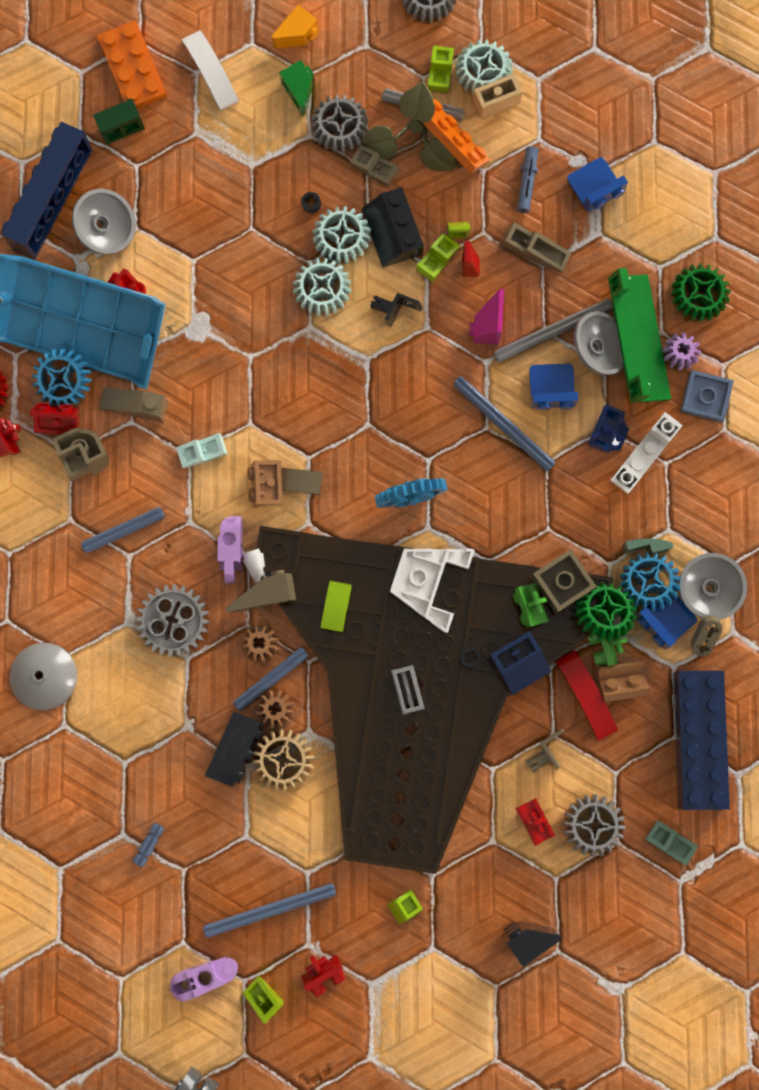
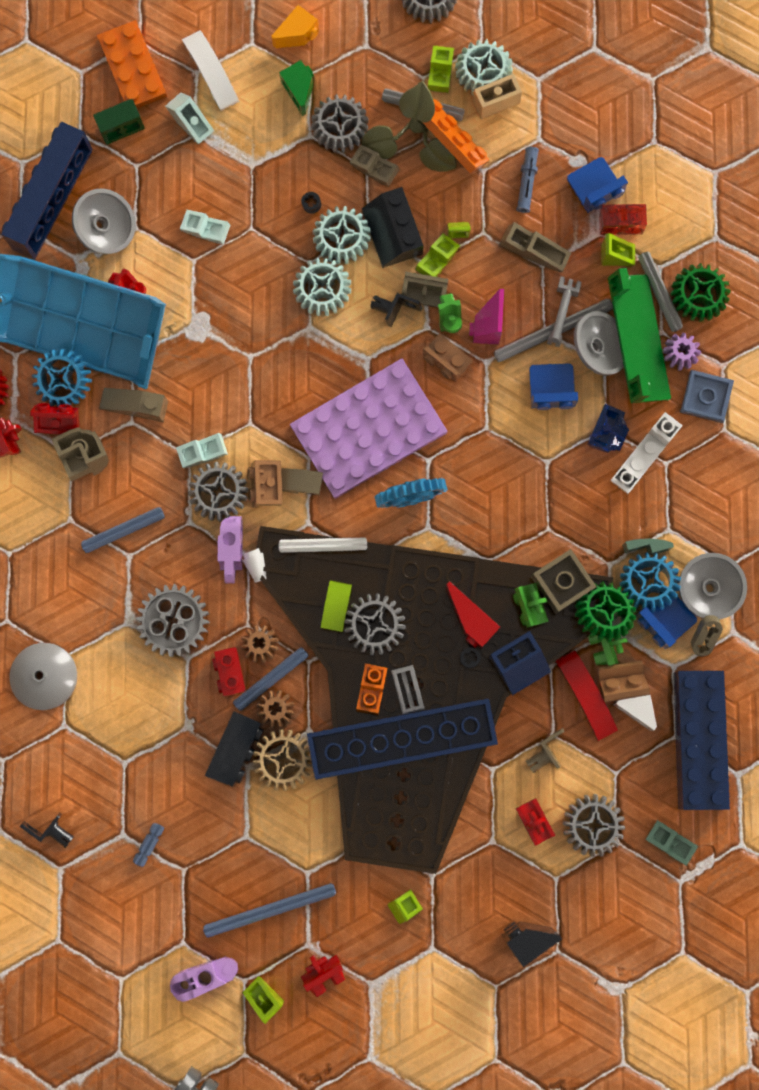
(52, 830): none -> black bracket
(189, 117): none -> light aqua slope
(204, 227): none -> light aqua slope
(208, 488): none -> light grey gear
(229, 671): none -> red bracket
(268, 591): dark tan slope -> none
(328, 544): none -> white axle
(356, 616): none -> light grey gear
(368, 428): none -> lavender plate
(371, 689): none -> orange slope
(402, 739): none -> dark blue brick
(419, 579): white wing -> none
(424, 288): none -> dark tan hinge
(446, 357): none -> medium nougat bracket
(449, 314): none -> bright green hips
(470, 261): red slope -> none
(474, 622): none -> red slope
(504, 423): sand blue axle -> none
(567, 291): none -> light grey hinge
(617, 251): none -> lime slope
(623, 219): none -> clear red brick
(639, 709): none -> white slope
(660, 291): none -> light grey axle

